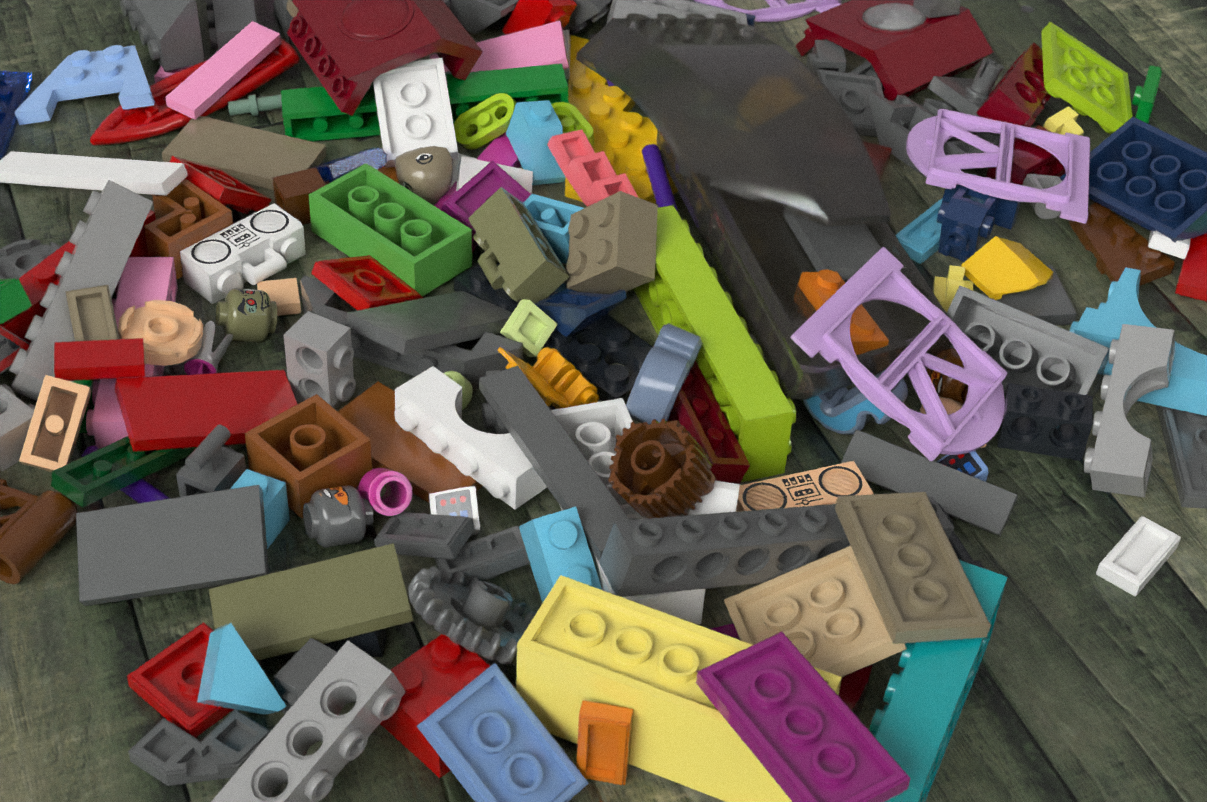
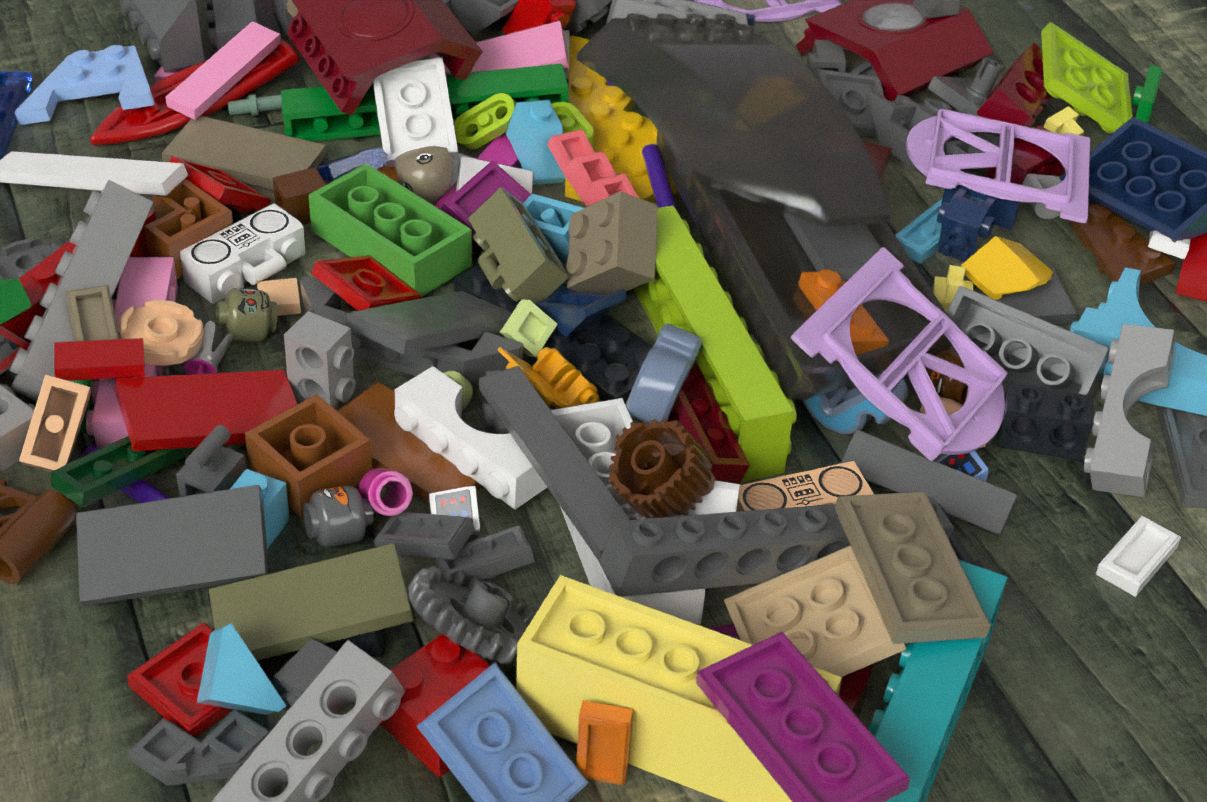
(557, 548): medium azure brick -> none

